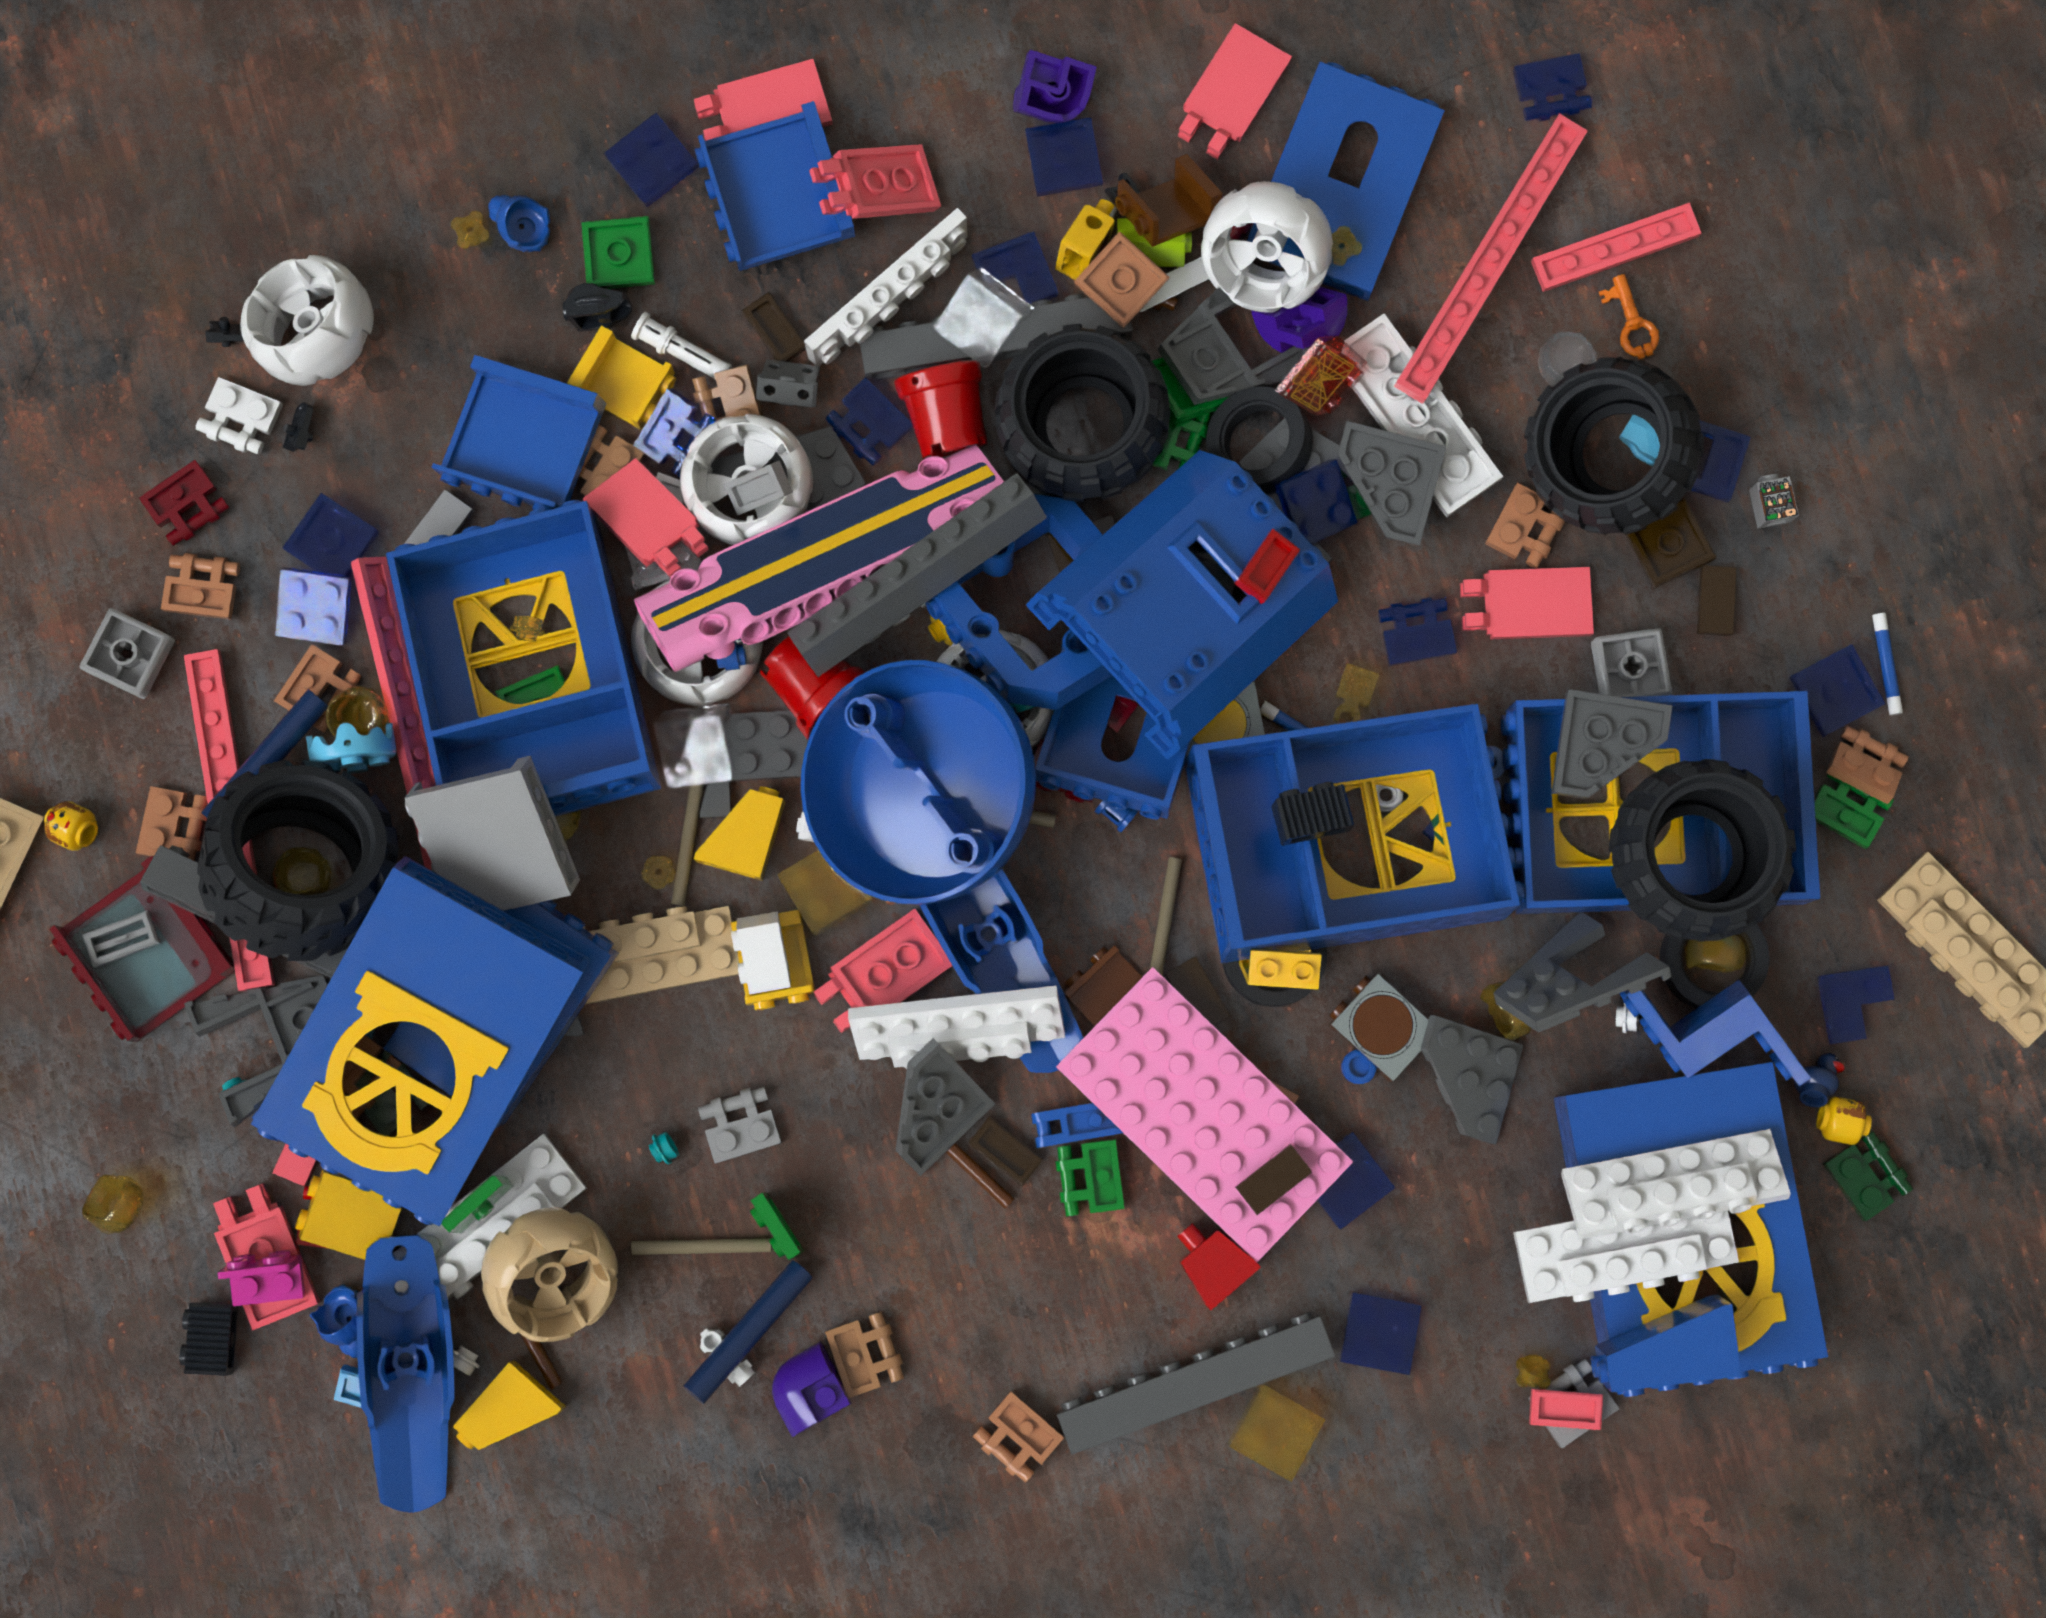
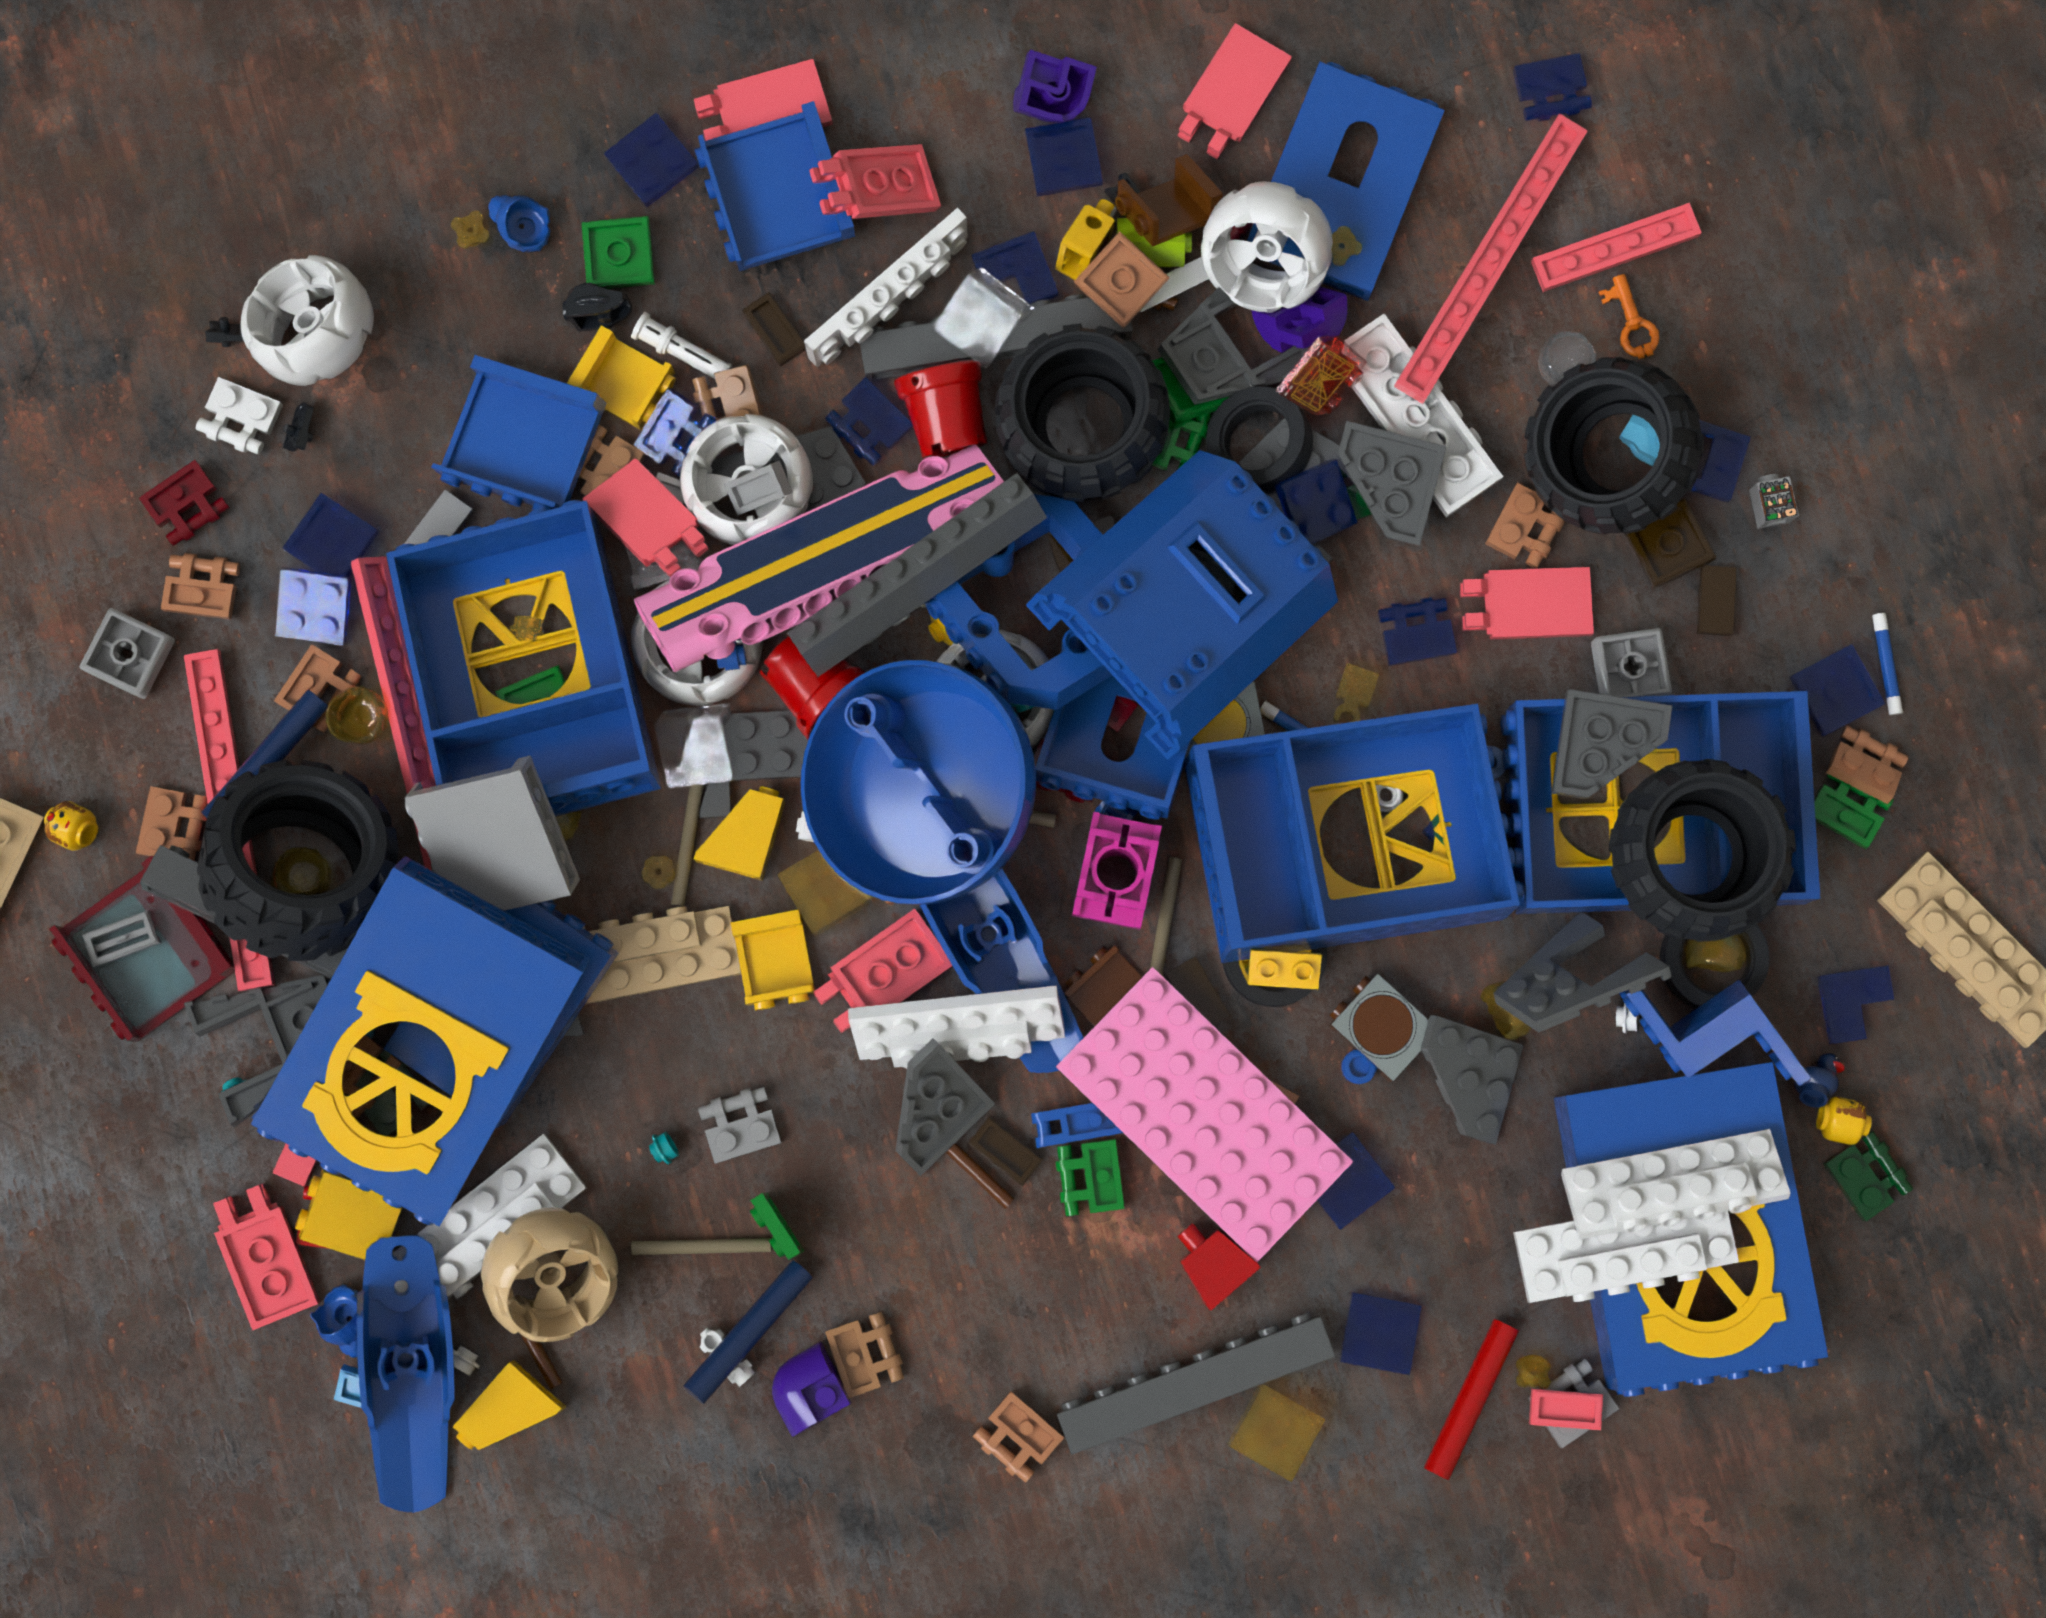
(113, 1203): clear yellow hair -> none
(209, 1338): black brick -> none
(265, 1279): dark pink bracket -> none
(364, 750): medium azure plate -> none
(477, 1205): green plate -> none
(762, 953): white brick -> none
(789, 383): dark grey piece -> none
(1121, 838): none -> dark pink piece
(1267, 566): red tile -> none
(1273, 1179): dark brown tile -> none
(1312, 813): black brick -> none
(1471, 1399): none -> red piece
(1672, 1350): blue slope -> none

